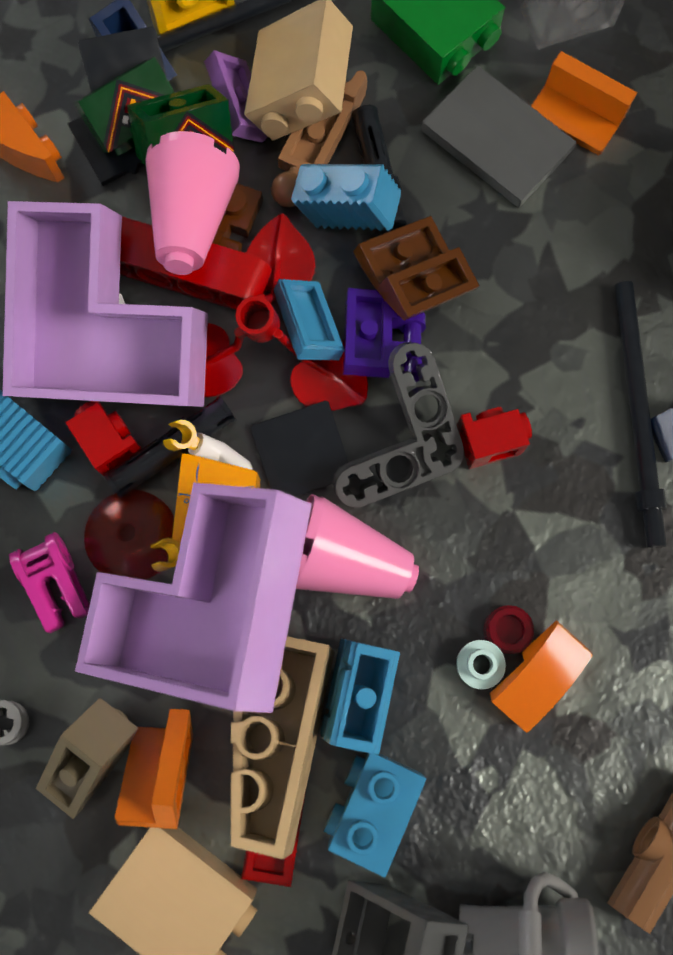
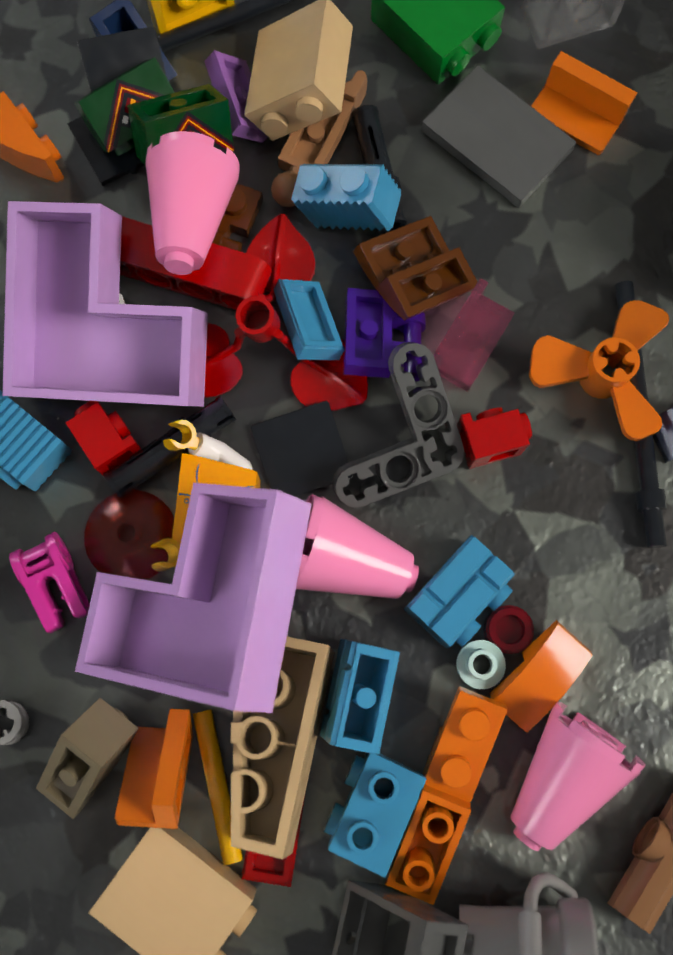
(216, 784): none -> yellow bar
(445, 800): none -> orange slope
(460, 593): none -> dark azure brick
(472, 338): none -> clear pink panel
(560, 362): none -> orange piece
(569, 779): none -> bright pink cone

